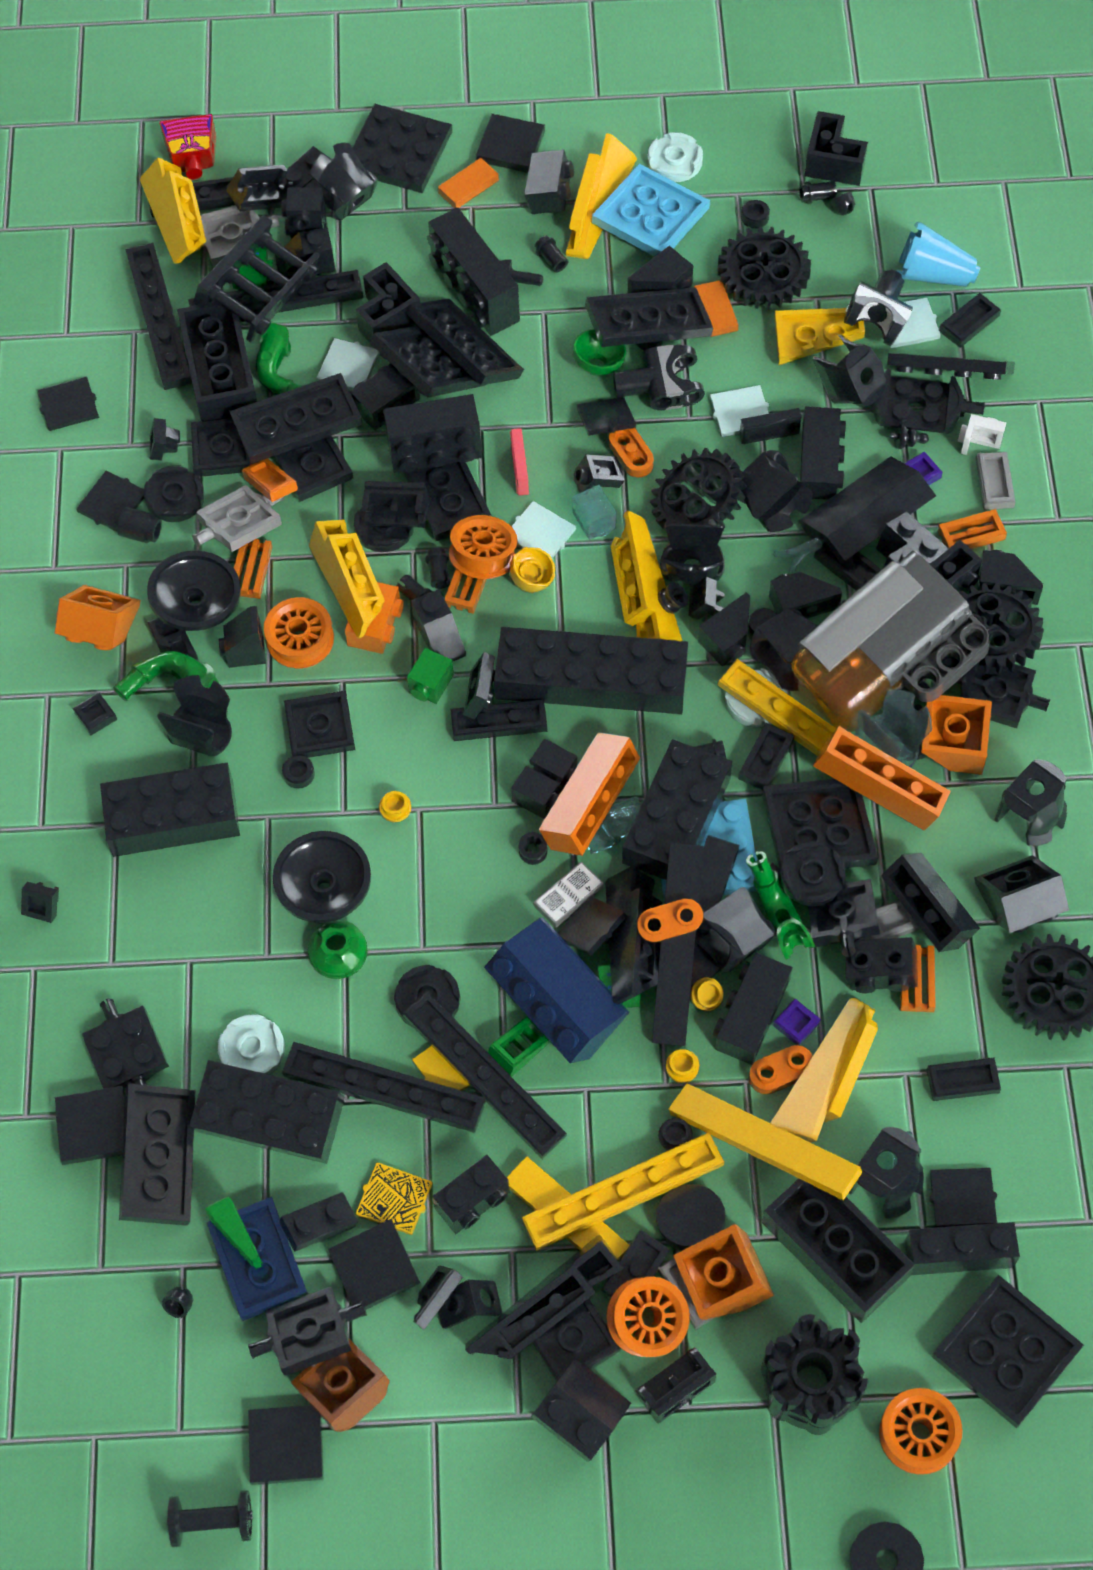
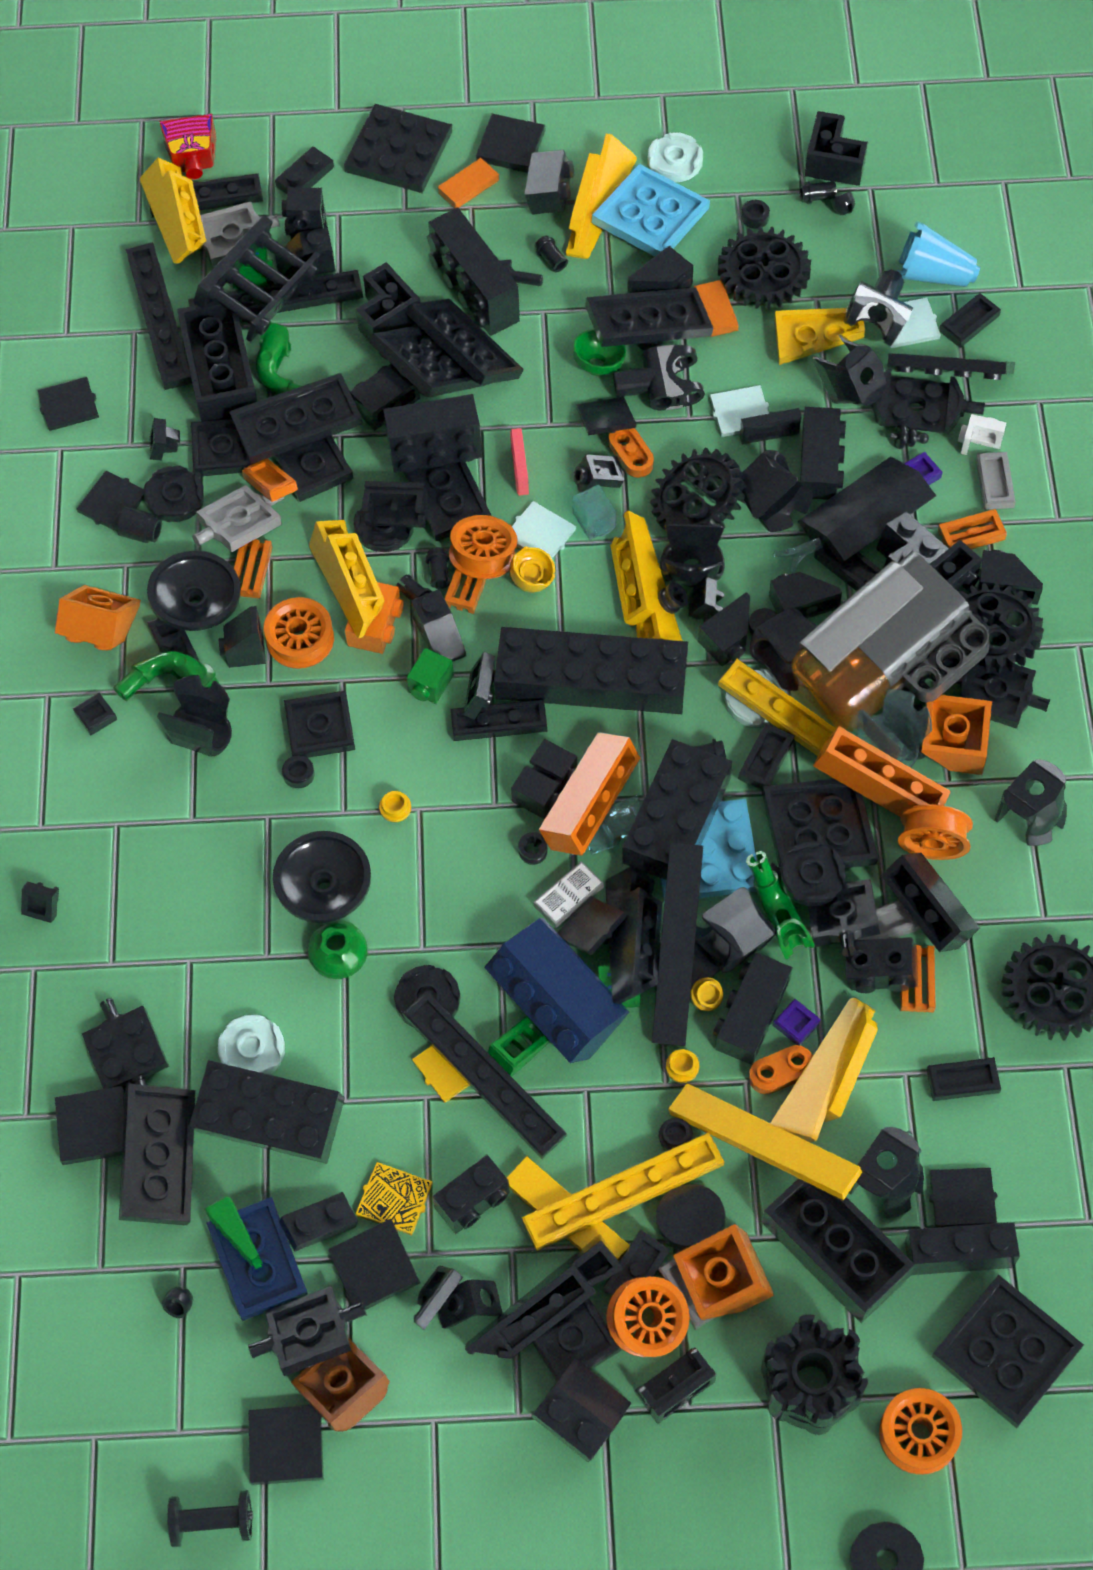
(169, 809): black brick -> none
(259, 187): black hinge -> none
(342, 180): black piece -> none
(349, 359): light aqua piece -> none
(384, 1087): black plate -> none
(670, 920): orange plate -> none
(715, 872): black beam -> none
(935, 831): none -> orange wheel
(1023, 893): black slope -> none

